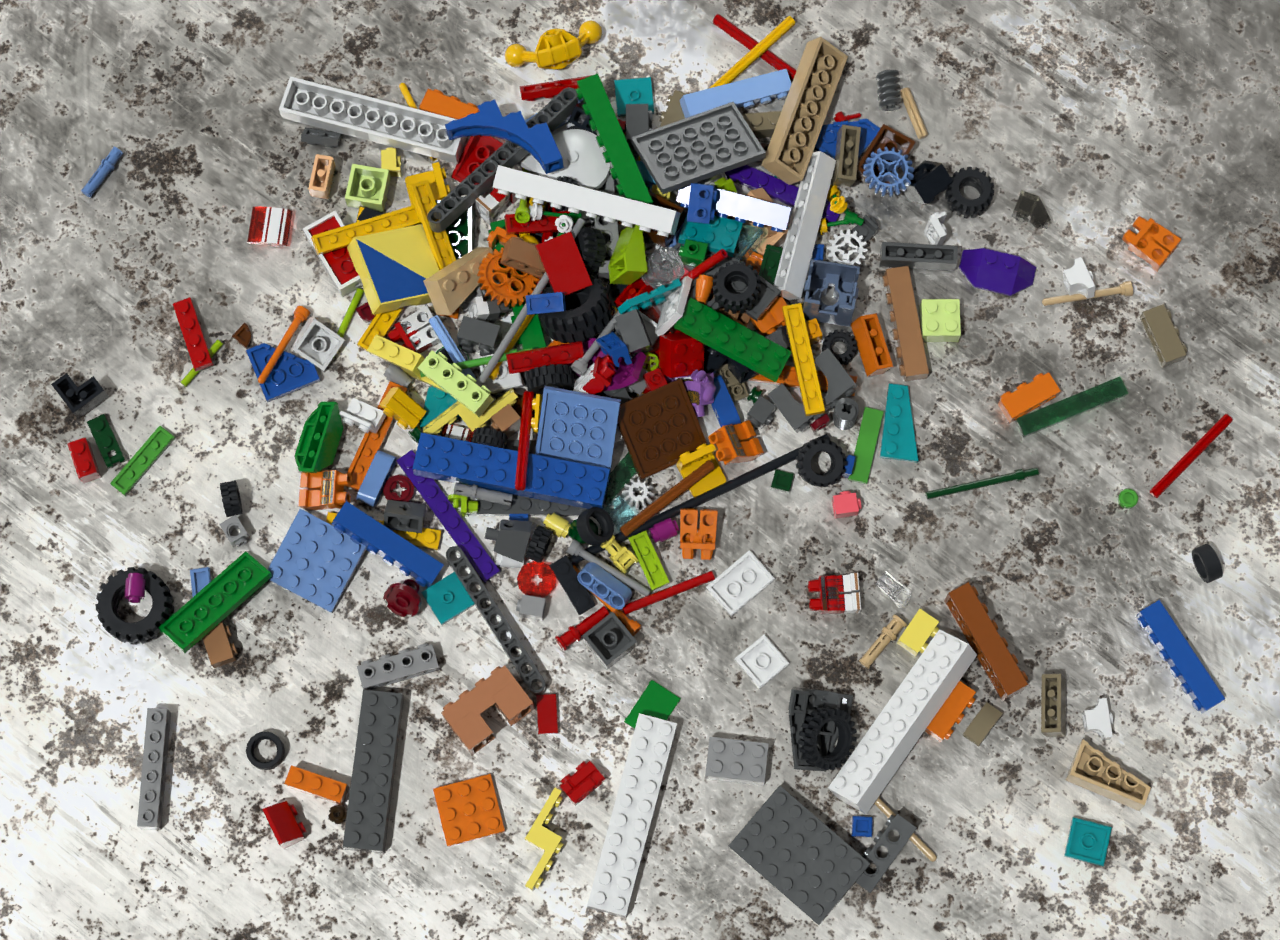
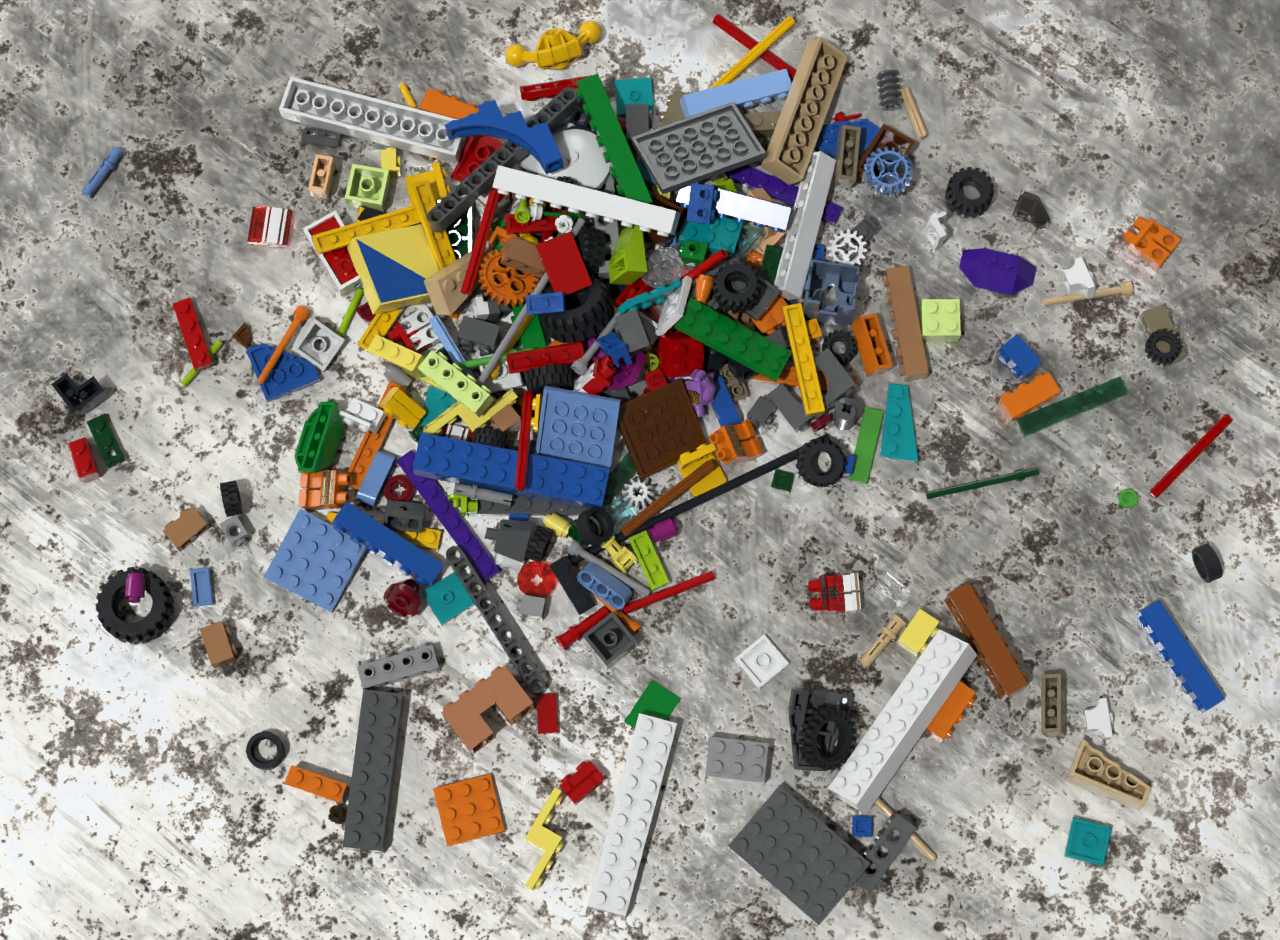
(142, 460): bright green tile -> none
(154, 768): light grey brick -> none
(185, 528): none -> medium nougat brick
(215, 602): green plate -> none
(284, 824): red slope -> none
(480, 243): none -> red axle
(698, 538): orange hips -> none
(740, 583): white tile -> none
(754, 395): dark green bush -> none
(838, 206): yellow plant -> none
(845, 504): coral brick -> none
(918, 256): dark grey brick -> none
(928, 181): black brick -> none
(982, 724): dark tan slope -> none
(1019, 357): none -> blue brick
(1158, 357): none -> black tyre

